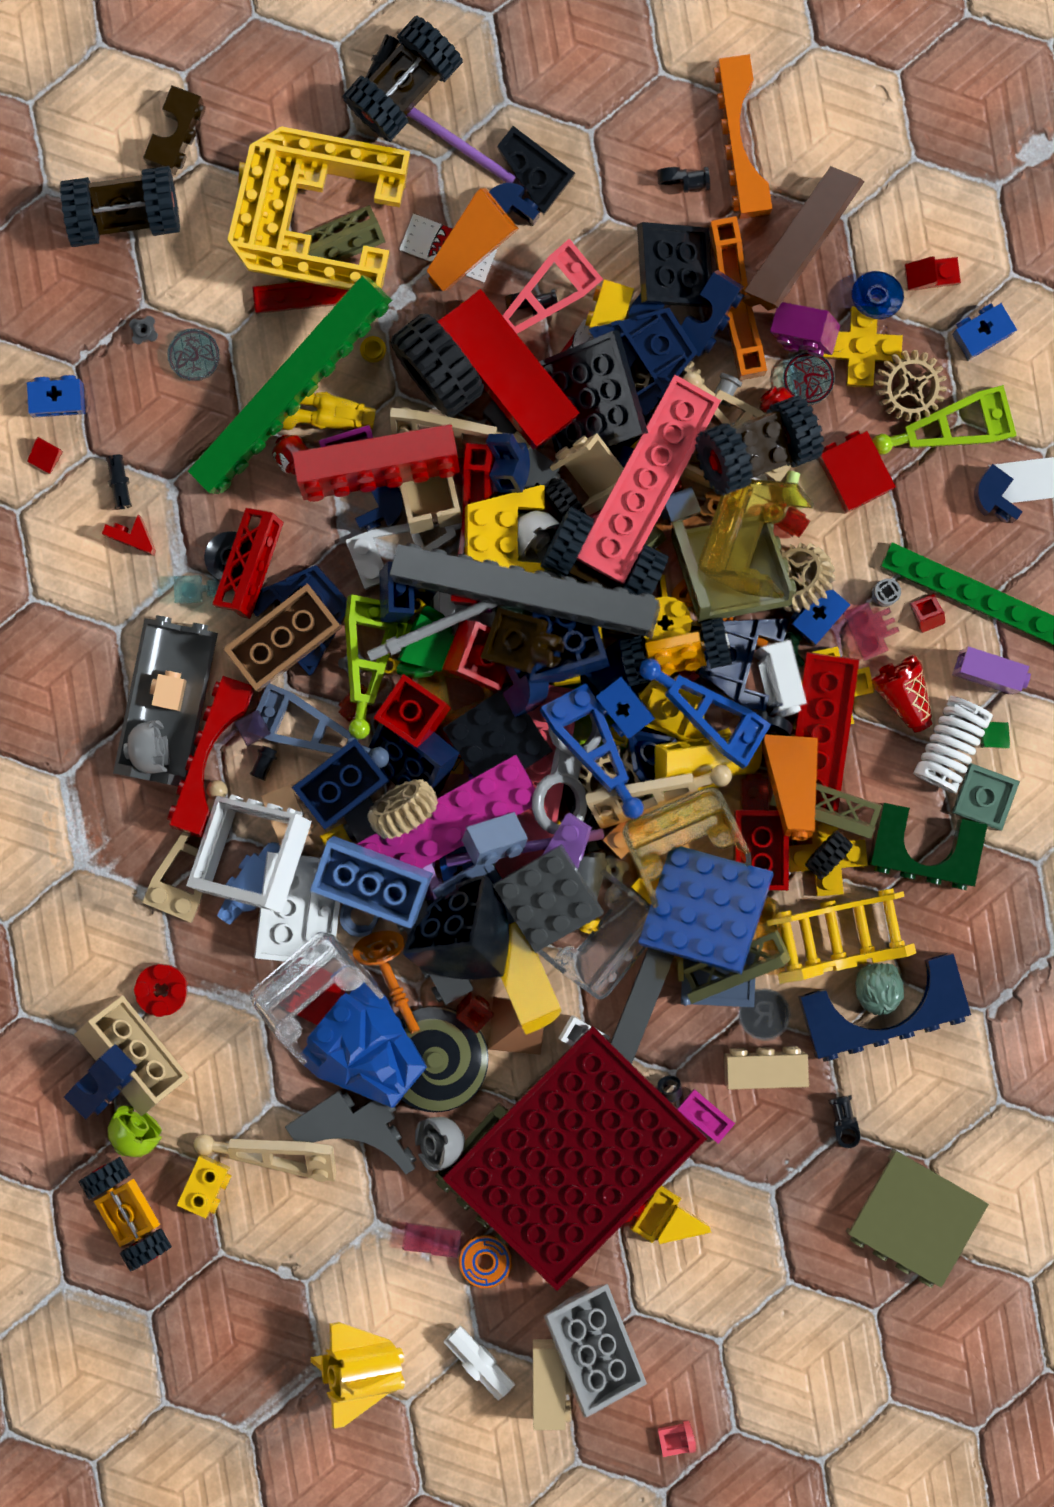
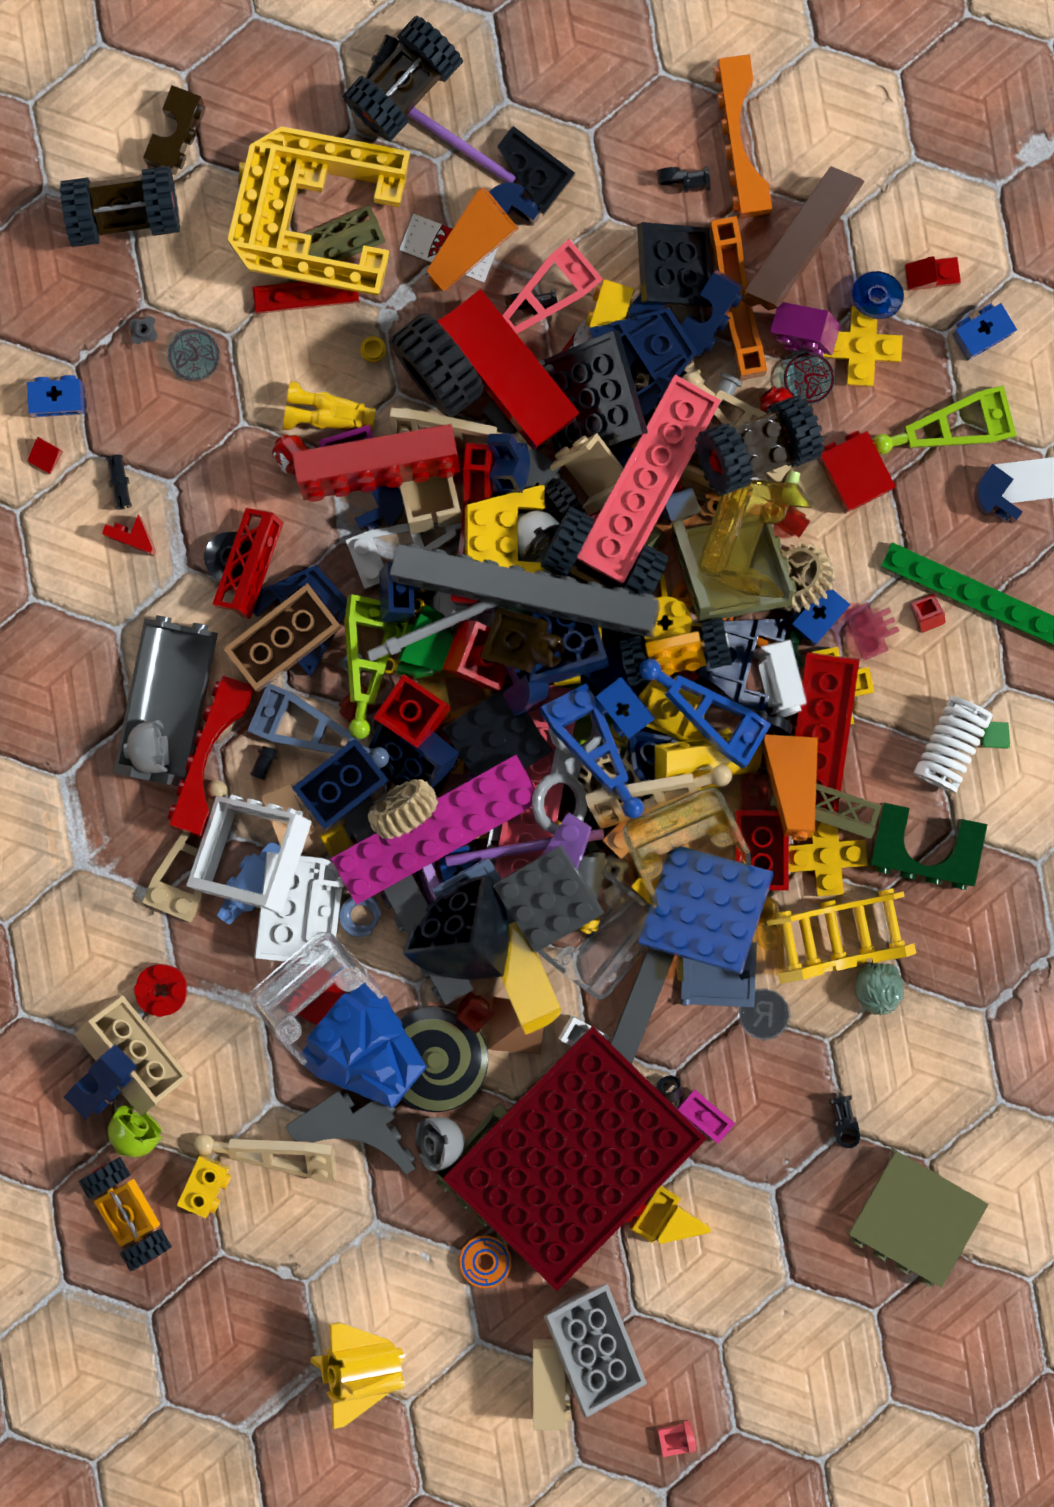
(168, 690): light nougat brick -> none
(190, 588): clear light blue plate -> none
(252, 728): clear purple tile -> none
(290, 385): green brick -> none
(371, 881): medium blue brick -> none
(381, 957): orange dish -> none
(431, 1240): clear pink slope -> none
(479, 1362): white piece -> none
(494, 839): sand blue brick -> none
(732, 979): olive fence -> none
(766, 1068): tan piece -> none
(828, 854): black tyre -> none
(883, 596): light grey wheel -> none
(904, 374): tan gear -> none
(906, 692): red cone -> none
(941, 1003): dark blue arch -> none
(985, 796): sand green tile -> none
(991, 670): medium lavender brick -> none

